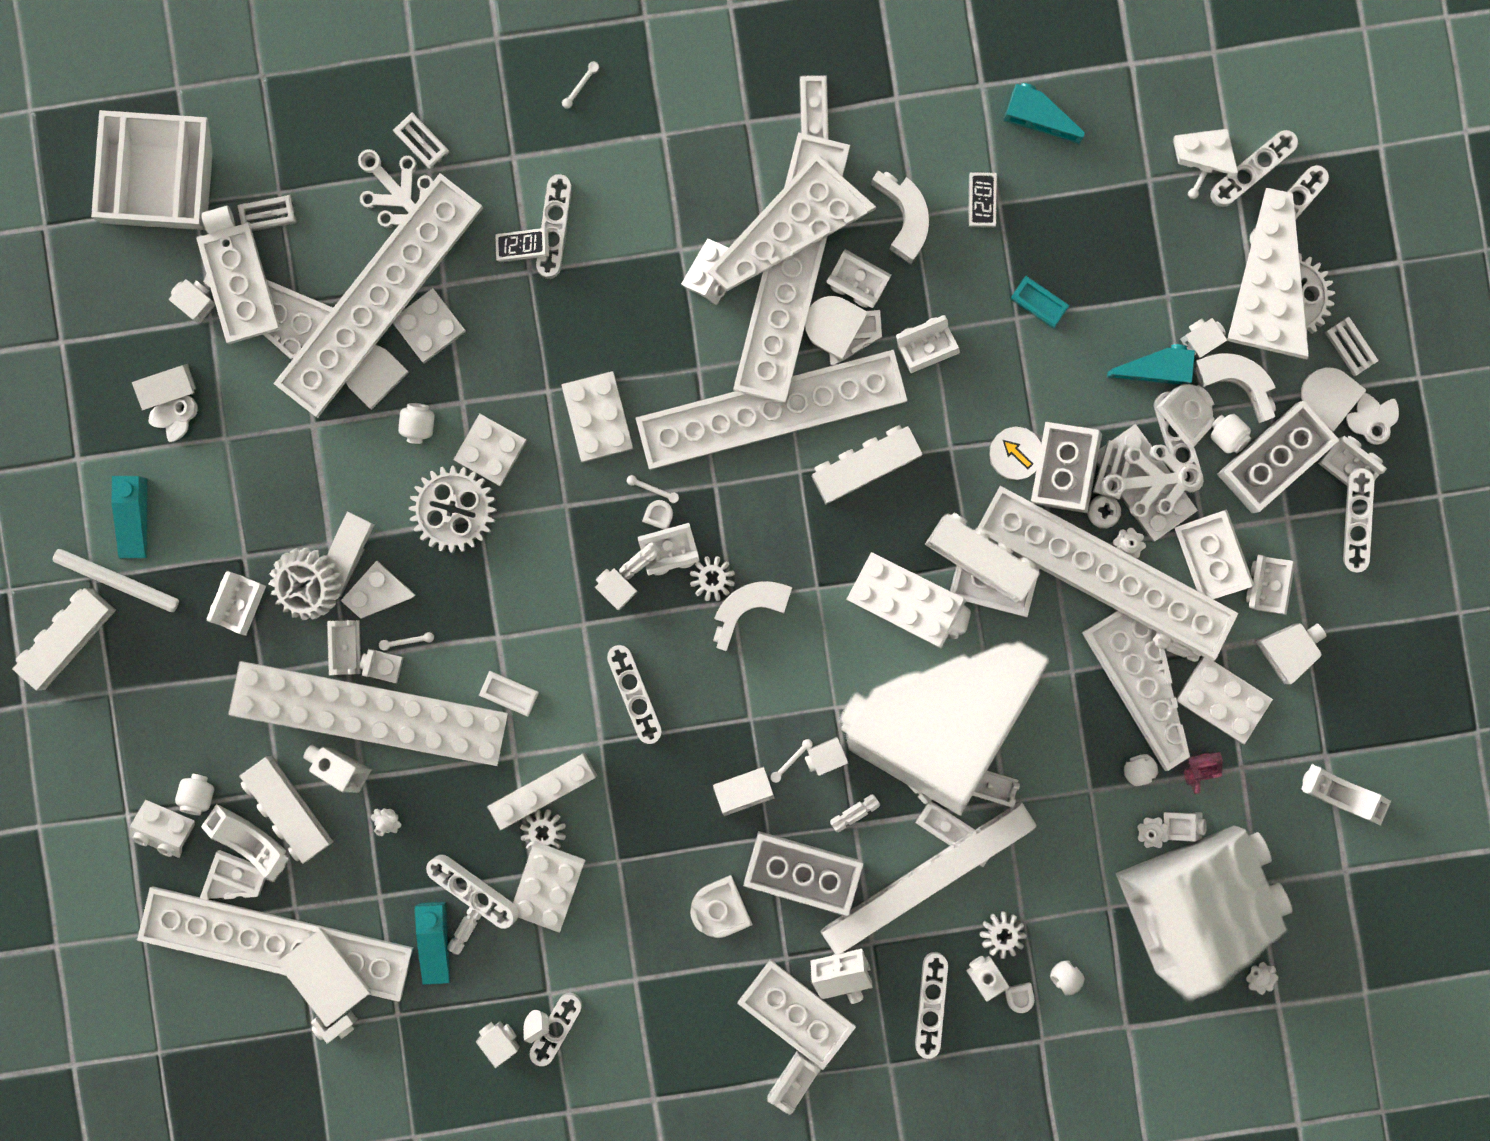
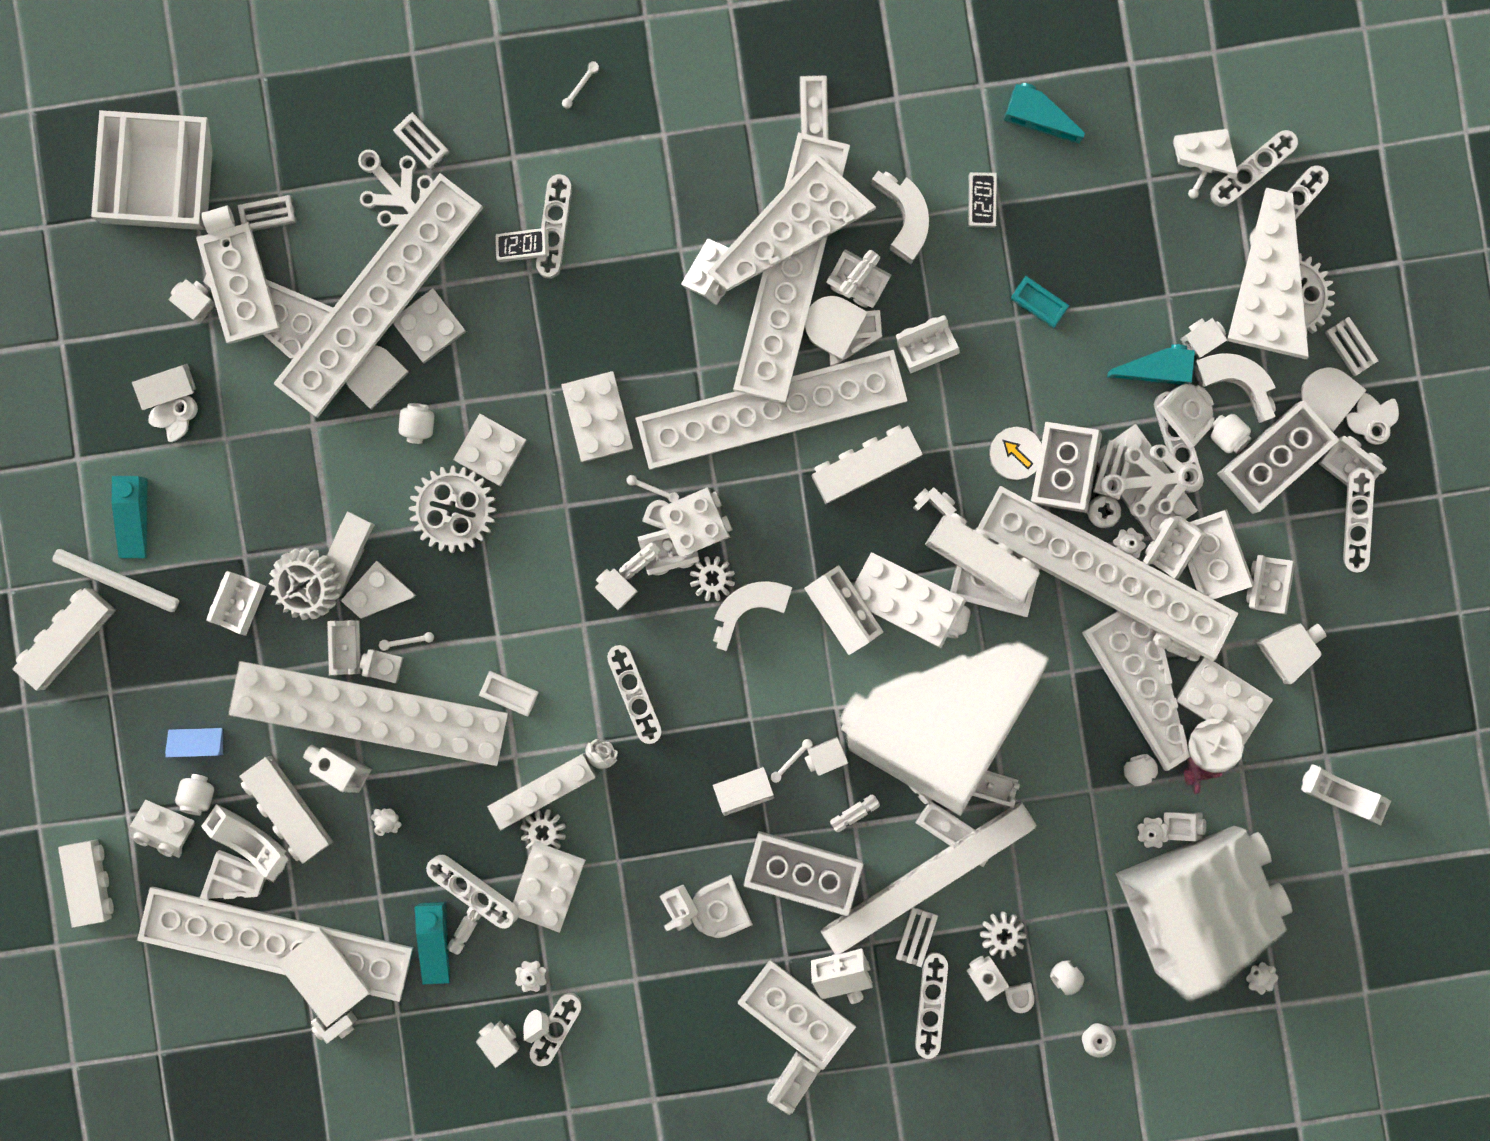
(86, 883): none -> white brick
(194, 742): none -> light blue slope
(530, 976): none -> white plant
(601, 754): none -> white plate
(679, 907): none -> white bracket
(695, 522): none -> white bracket
(843, 610): none -> white brick
(859, 273): none -> white axle
(909, 959): none -> white tile
(941, 502): none -> white bracket
(1095, 1032): none -> white plate
(1174, 546): none -> white bracket
(1216, 745): none -> white tile

